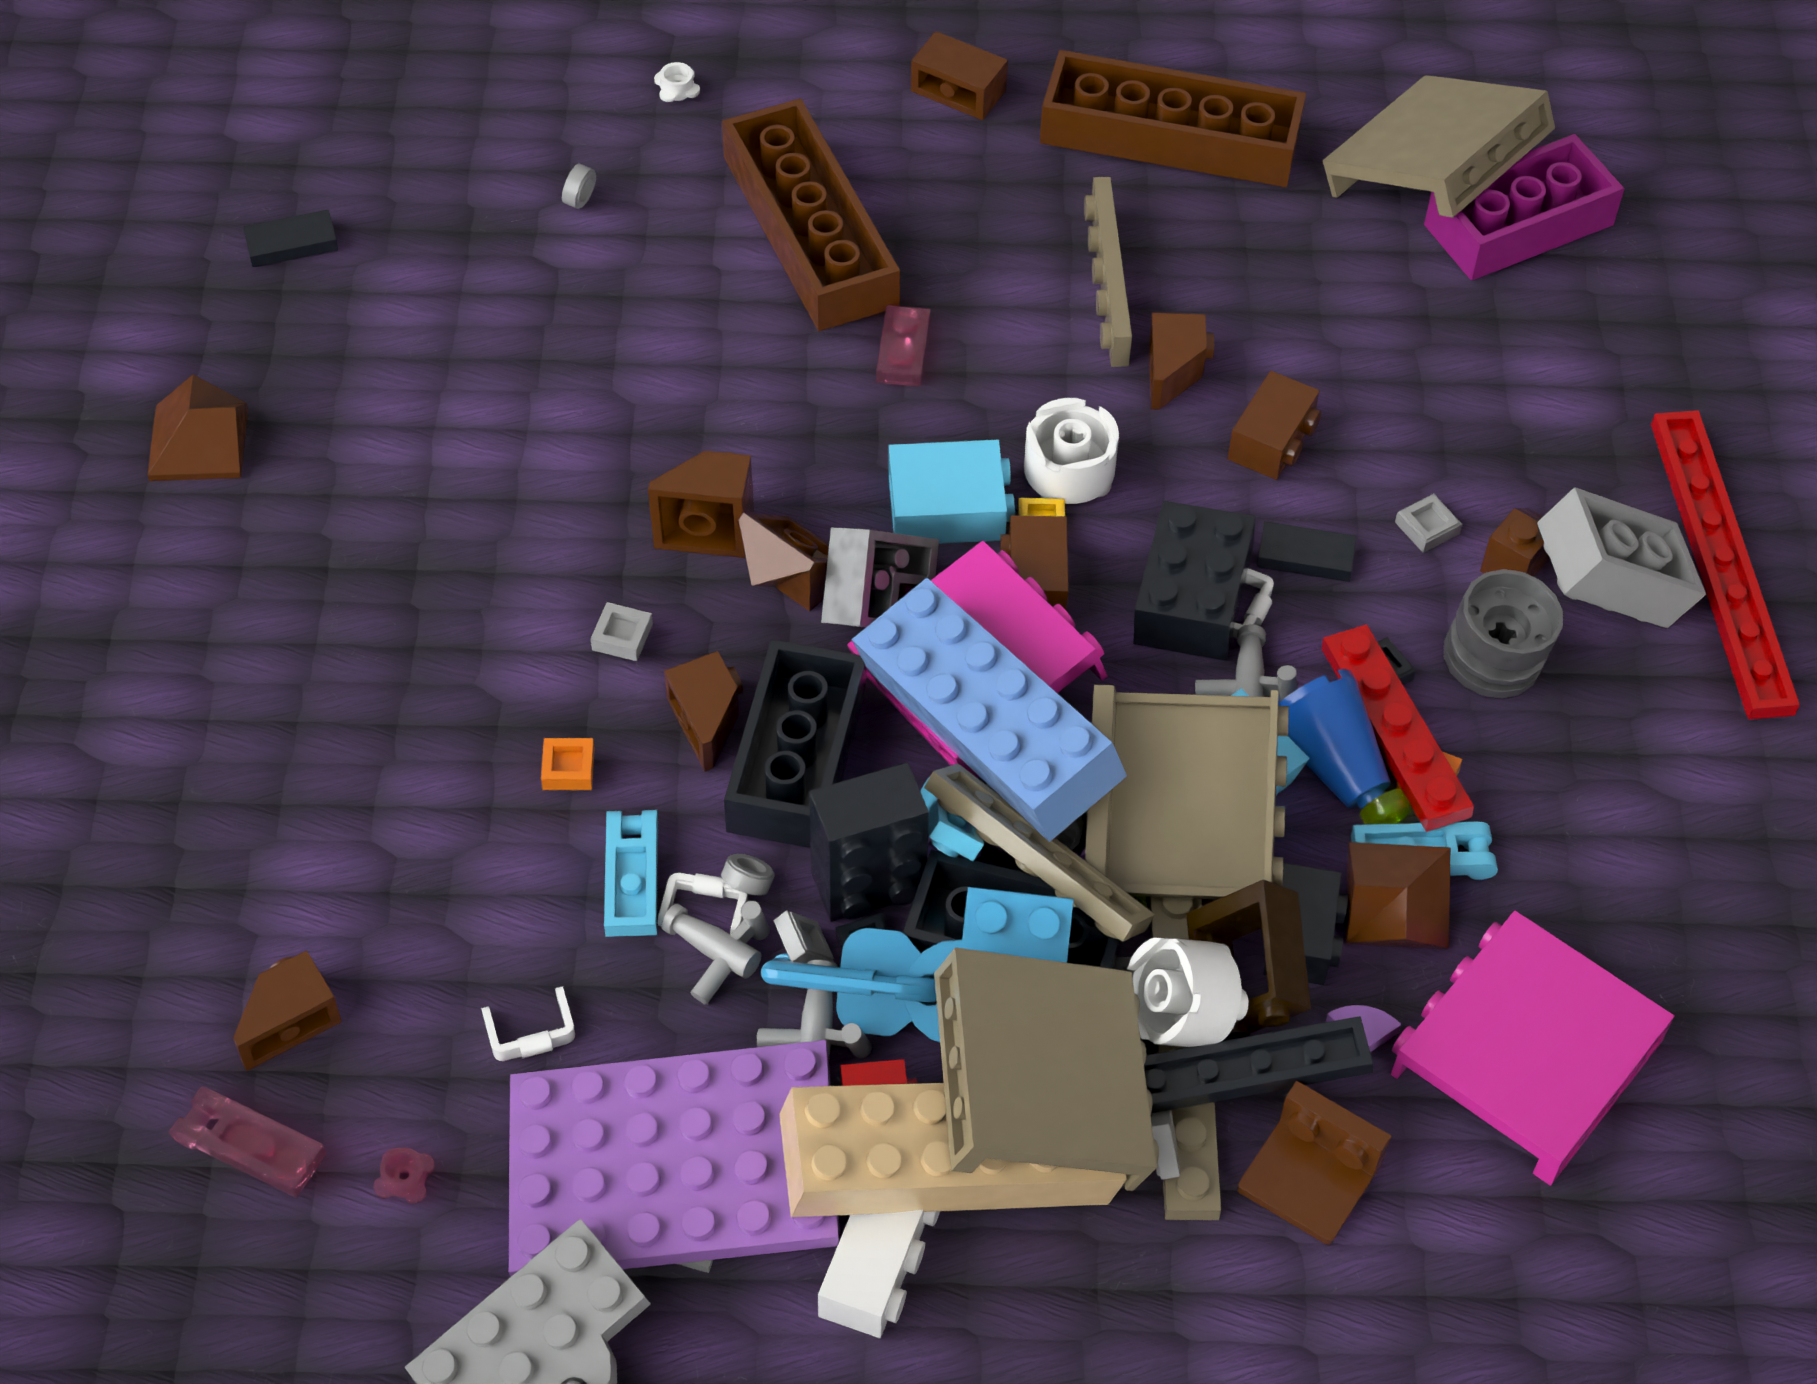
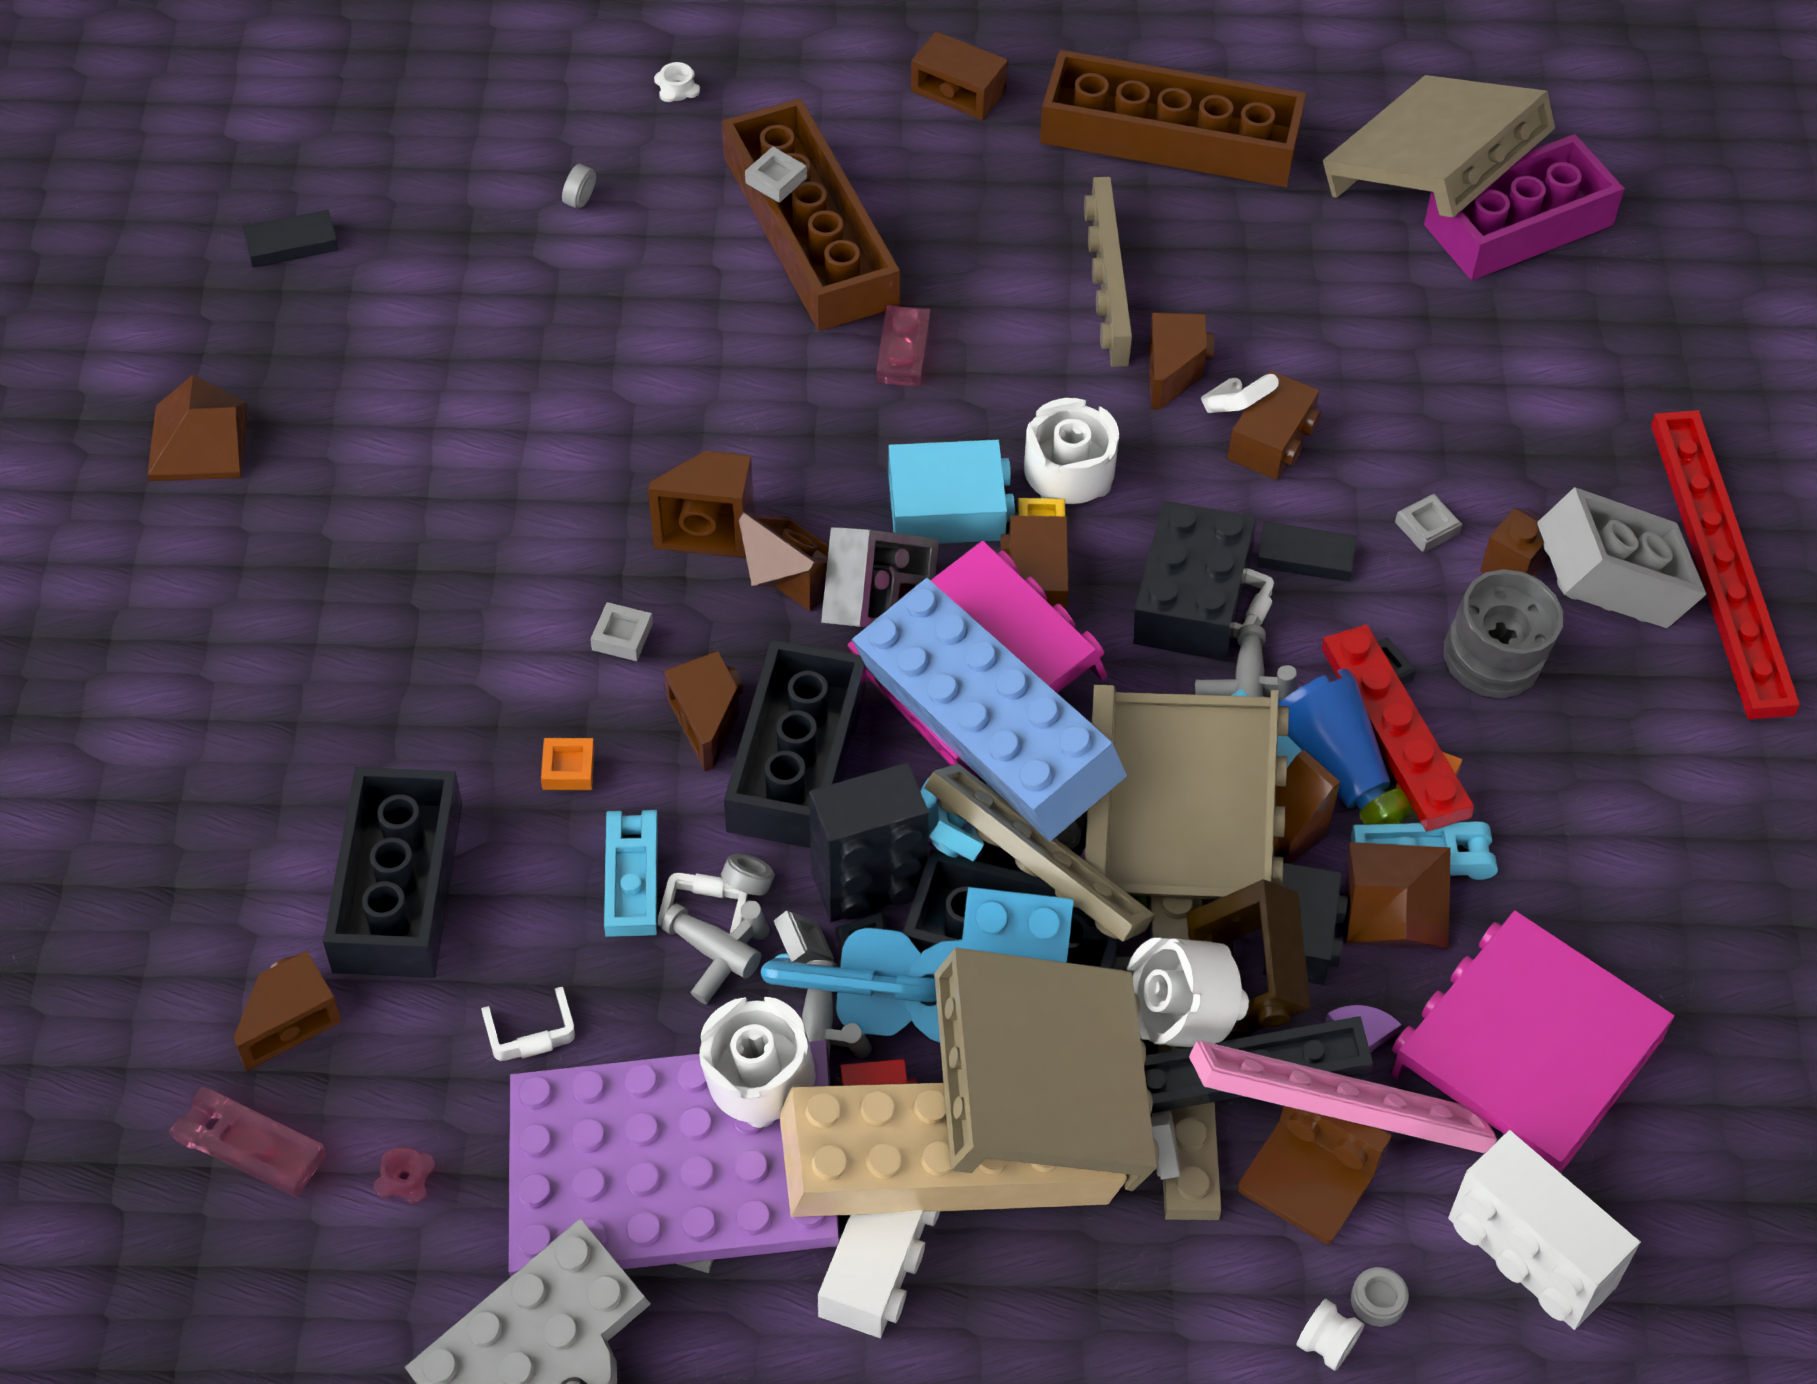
(393, 873): none -> black brick
(754, 1058): none -> white brick
(776, 174): none -> light grey plate
(1231, 397): none -> white piece
(1308, 806): none -> reddish brown slope
(1330, 1334): none -> white wheel
(1340, 1096): none -> bright pink tile
(1379, 1296): none -> light grey tile
(1542, 1230): none -> white brick

